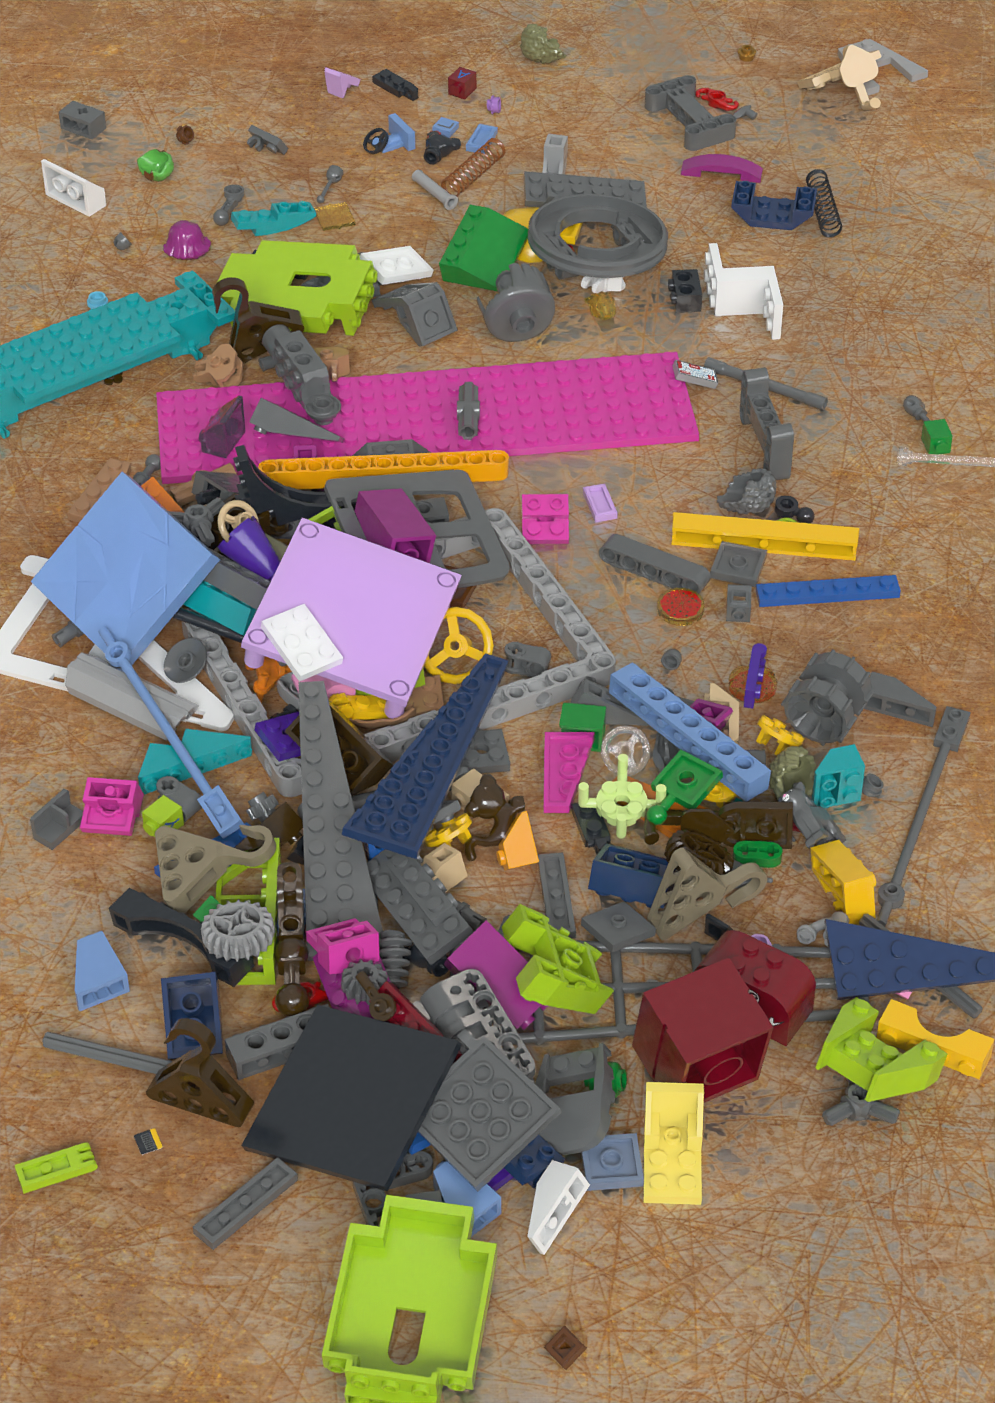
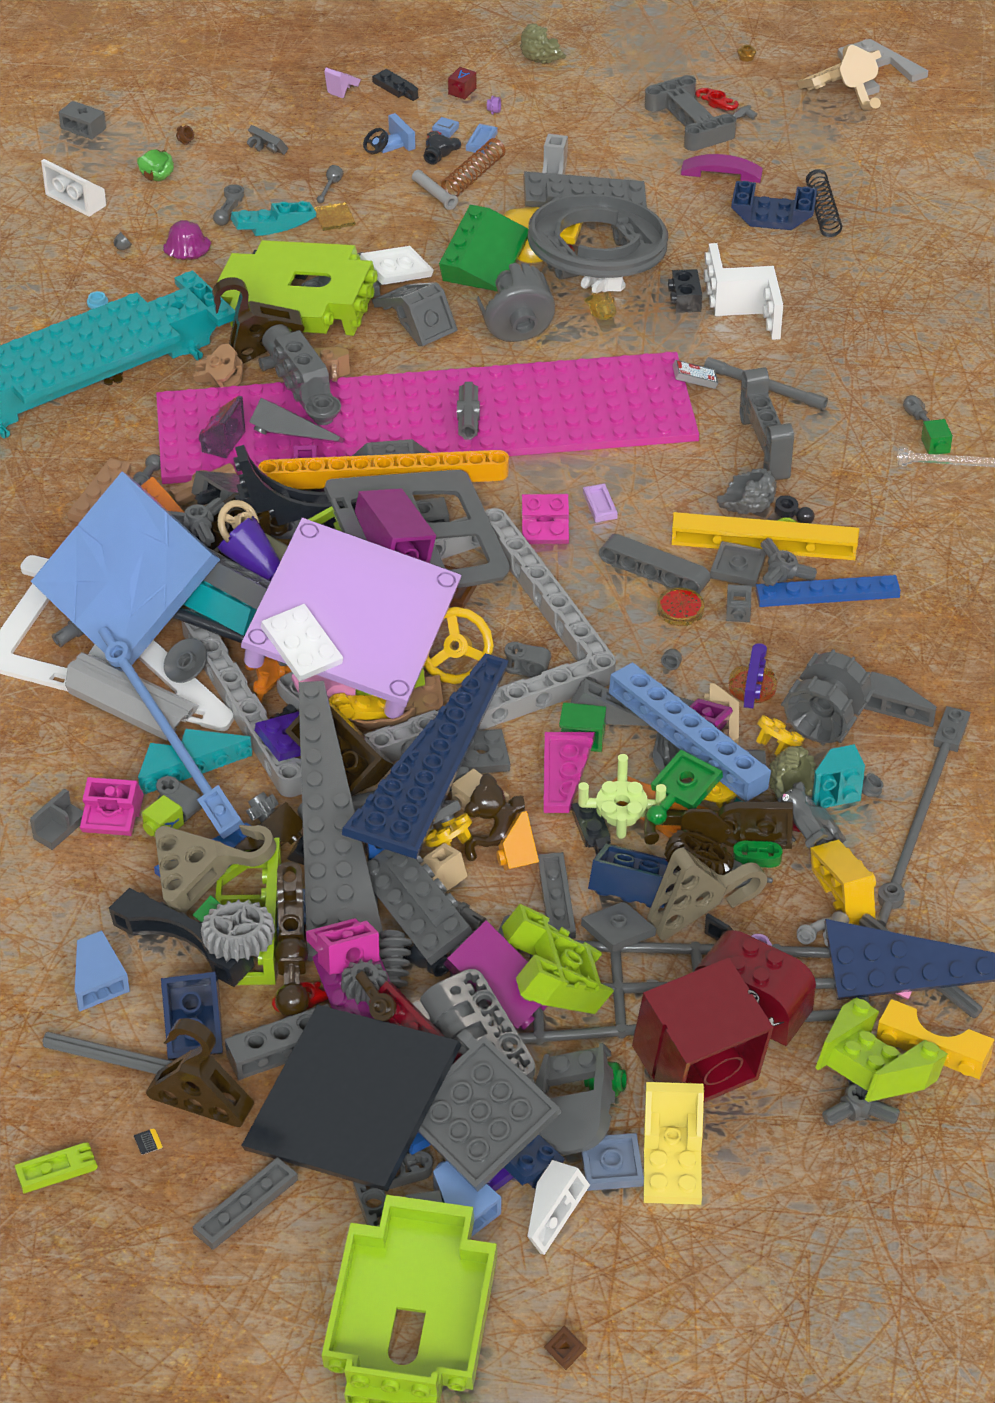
(637, 735): clear piece -> none
(783, 565): none -> dark grey bush

